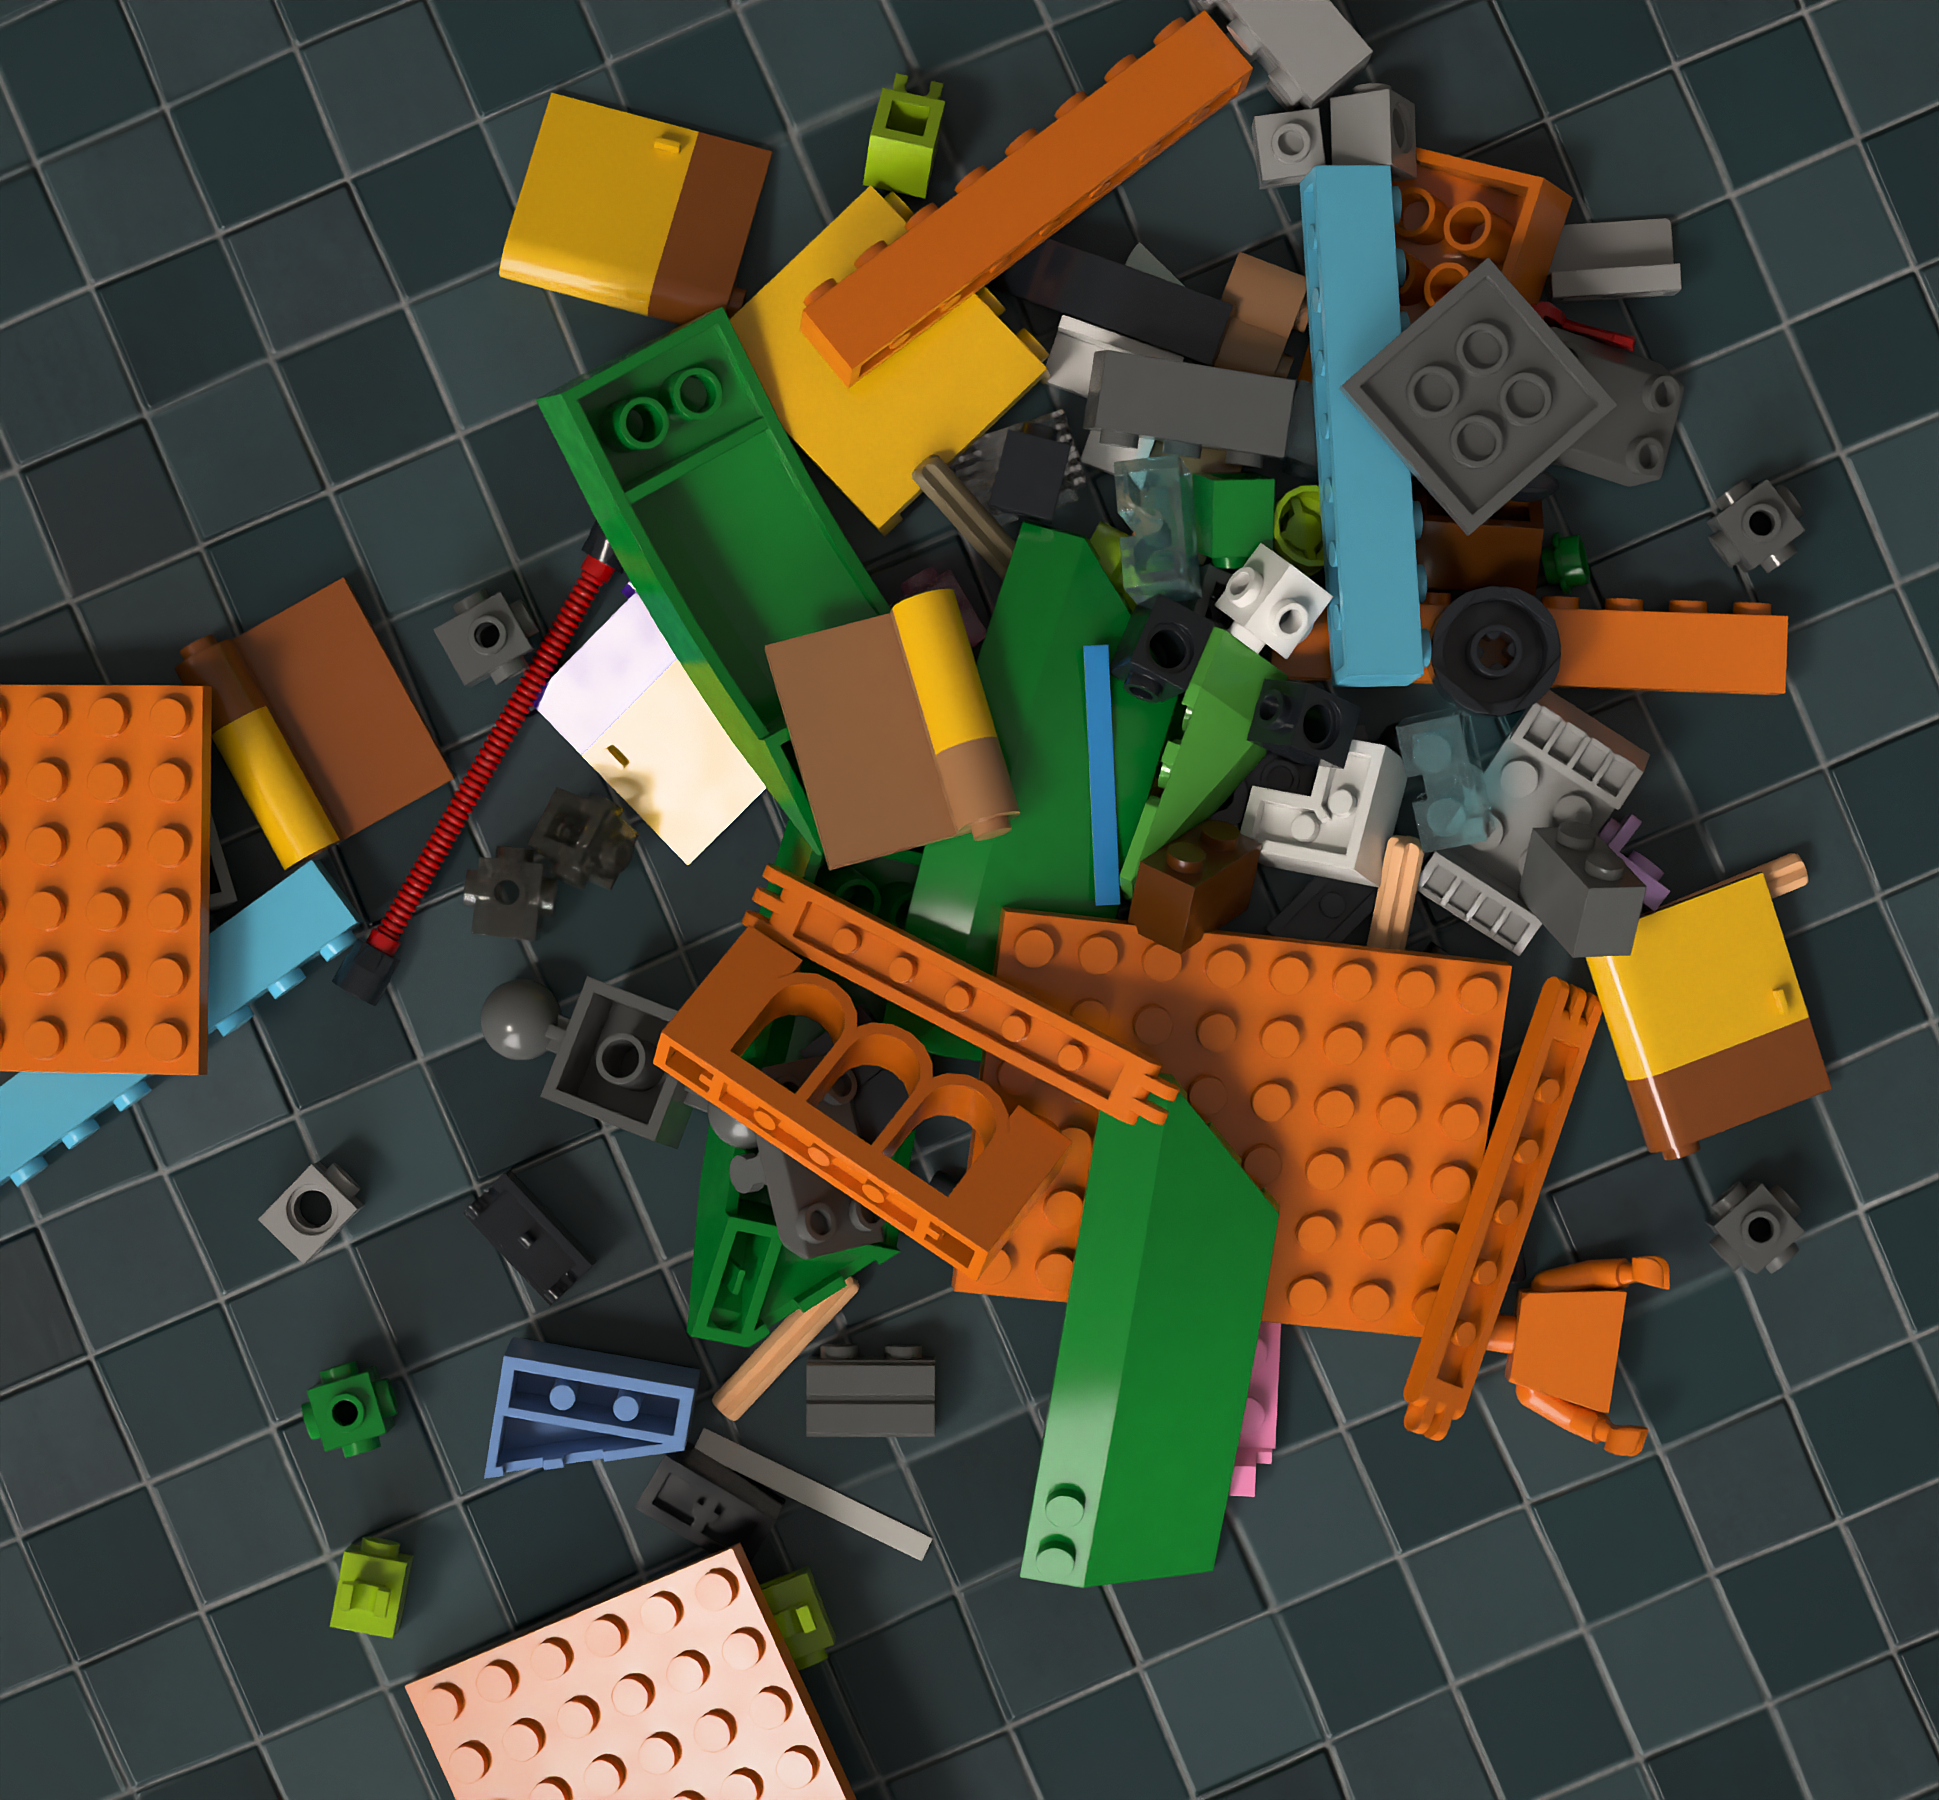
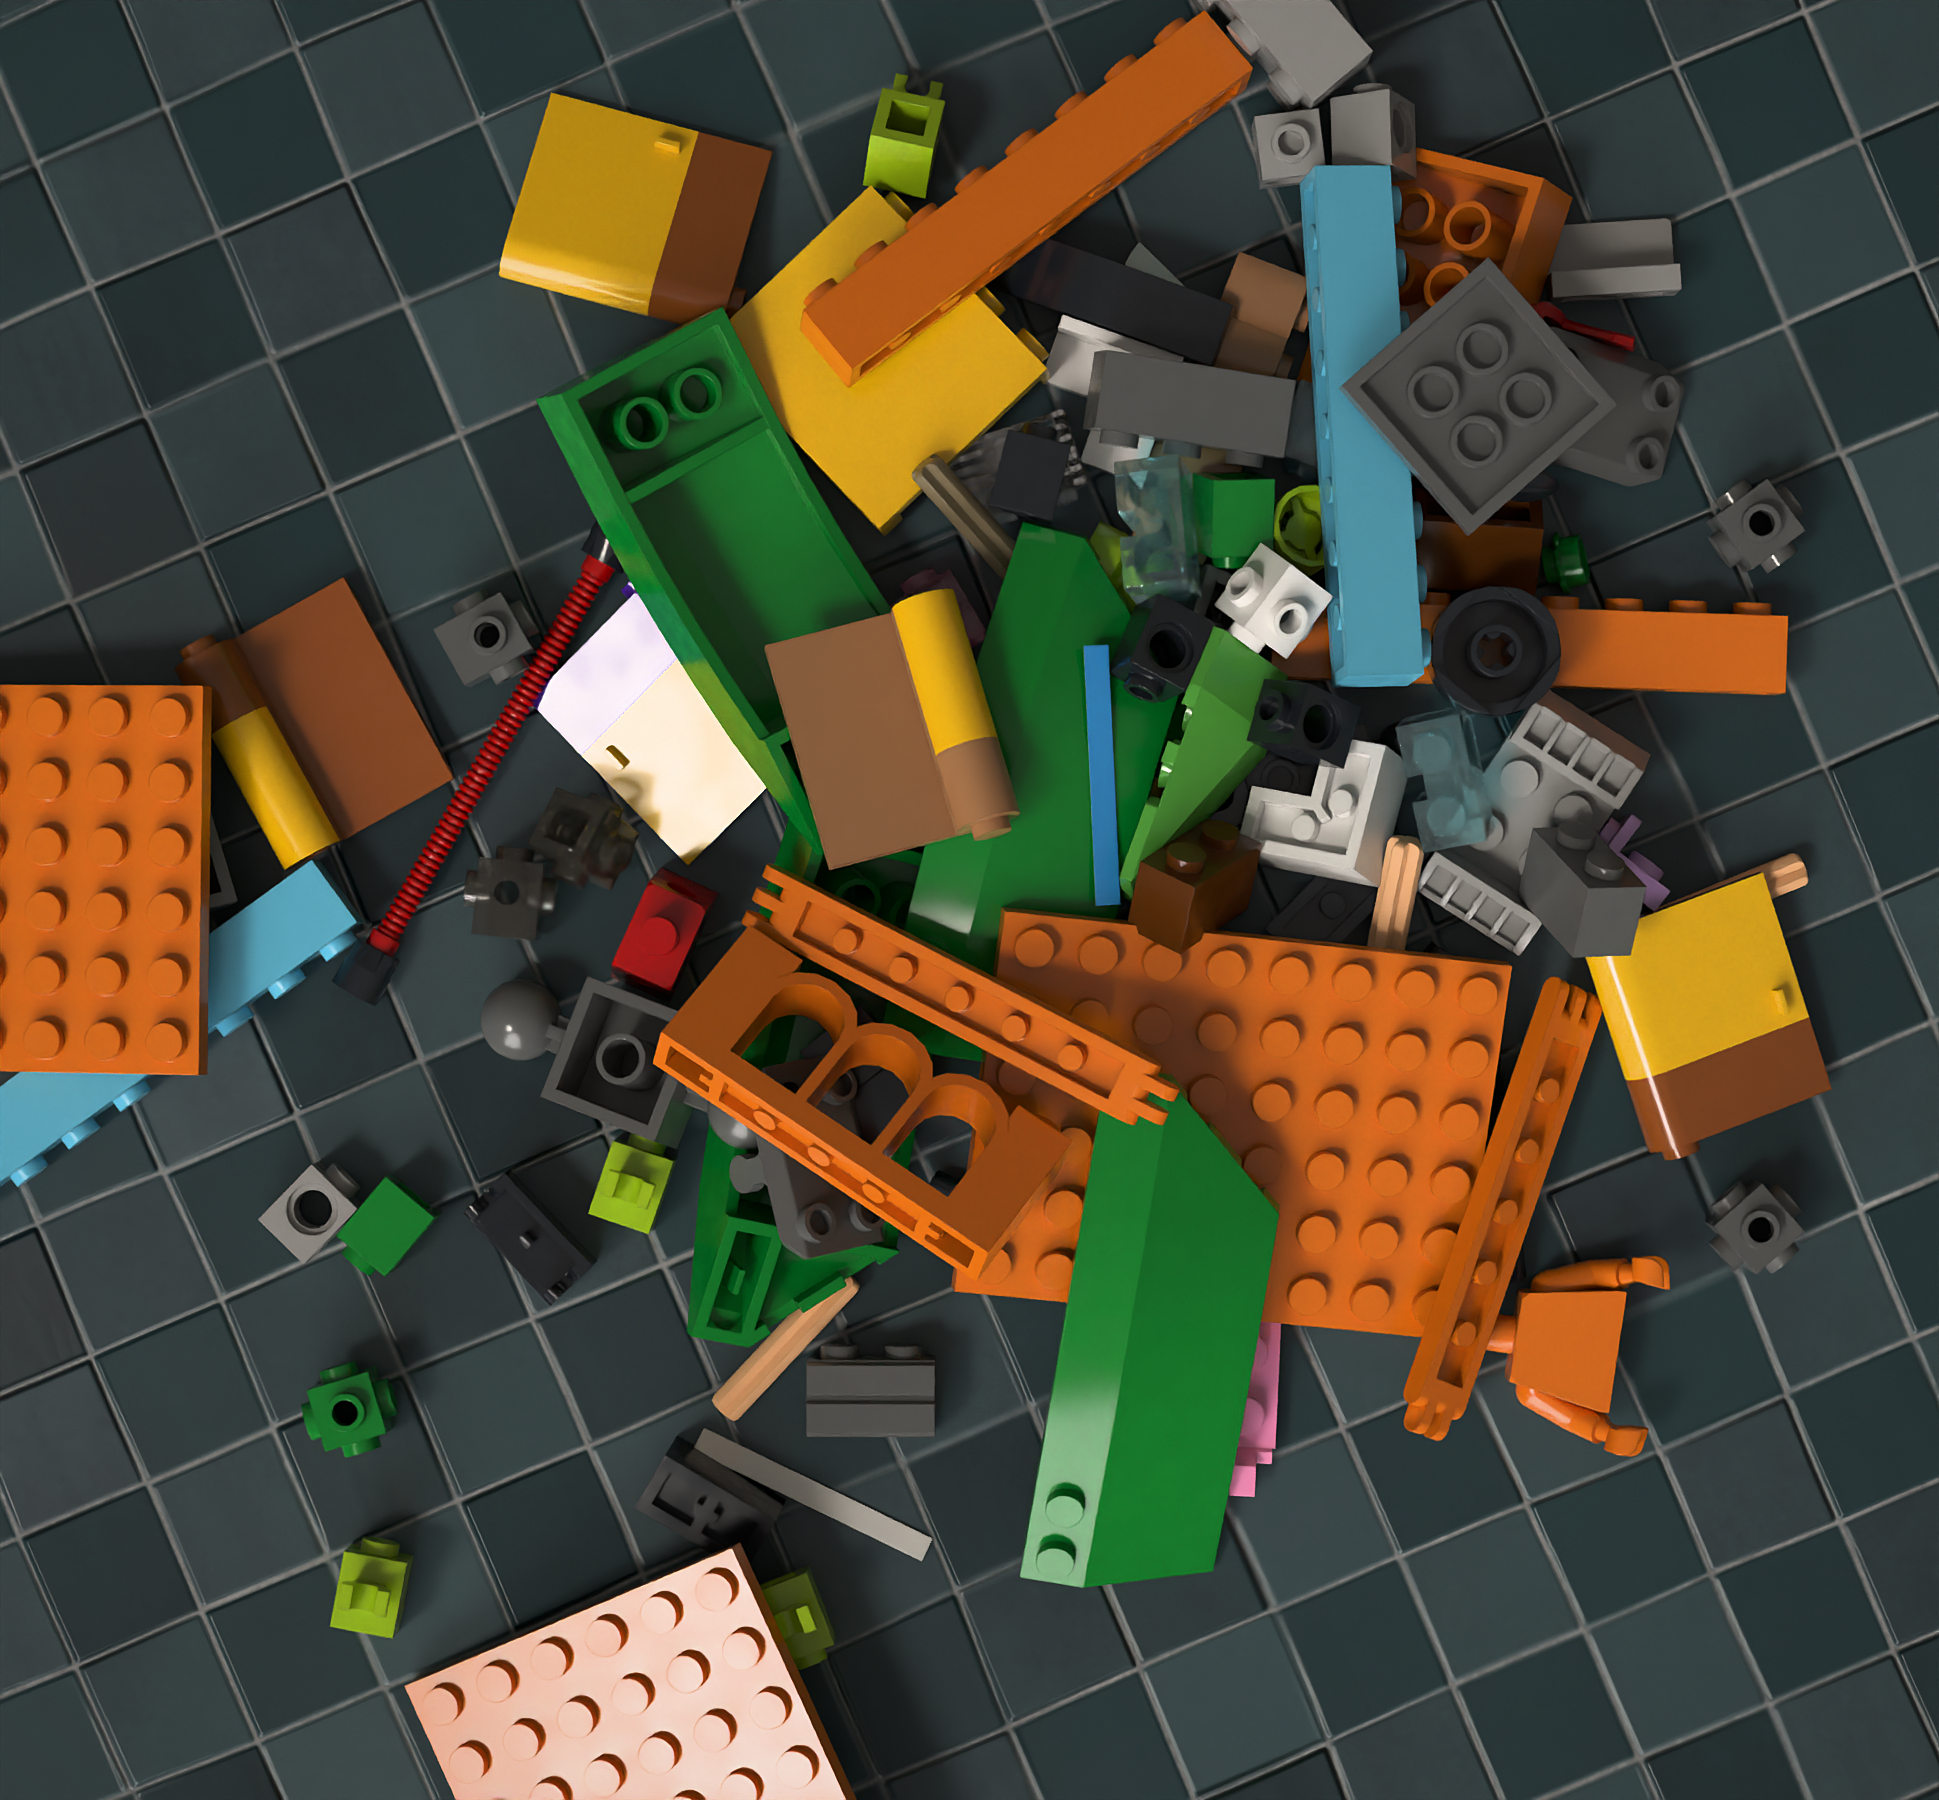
(386, 1227): none -> green brick
(585, 1406): medium blue wedge -> none
(633, 1183): none -> lime brick
(663, 934): none -> red torso

